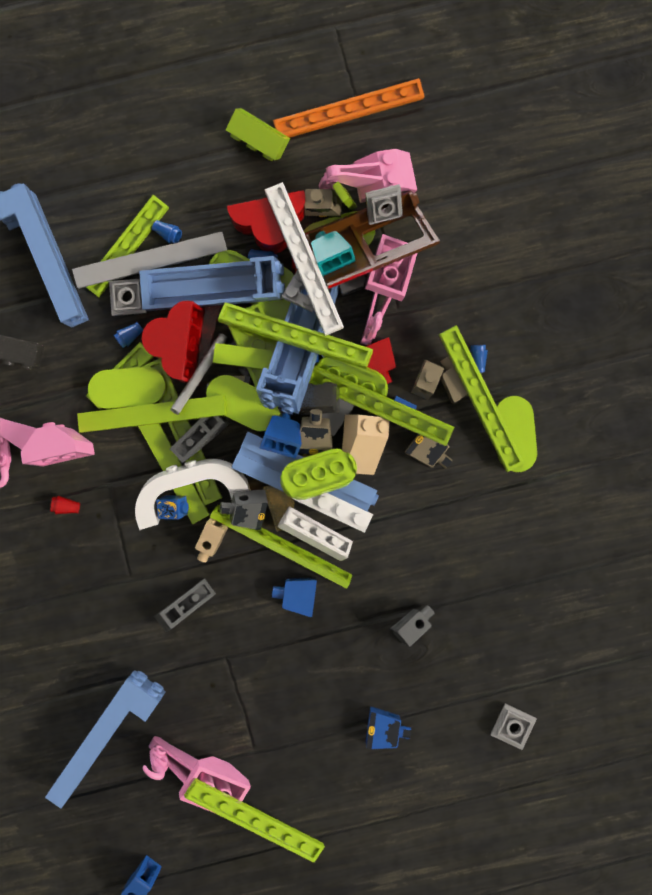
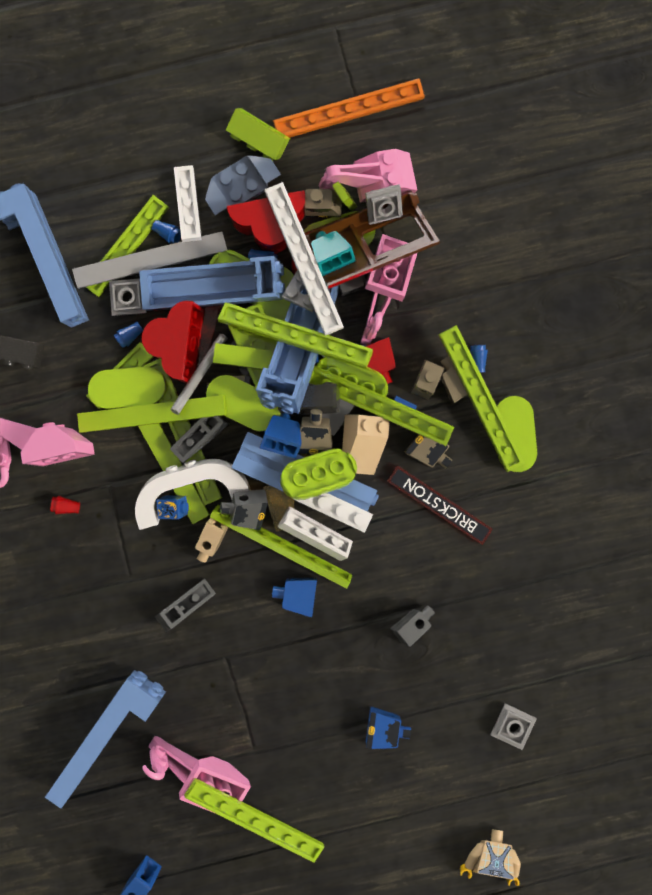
(187, 203): none -> white plate
(240, 182): none -> sand blue piece
(439, 505): none -> tile
(493, 859): none -> tan torso

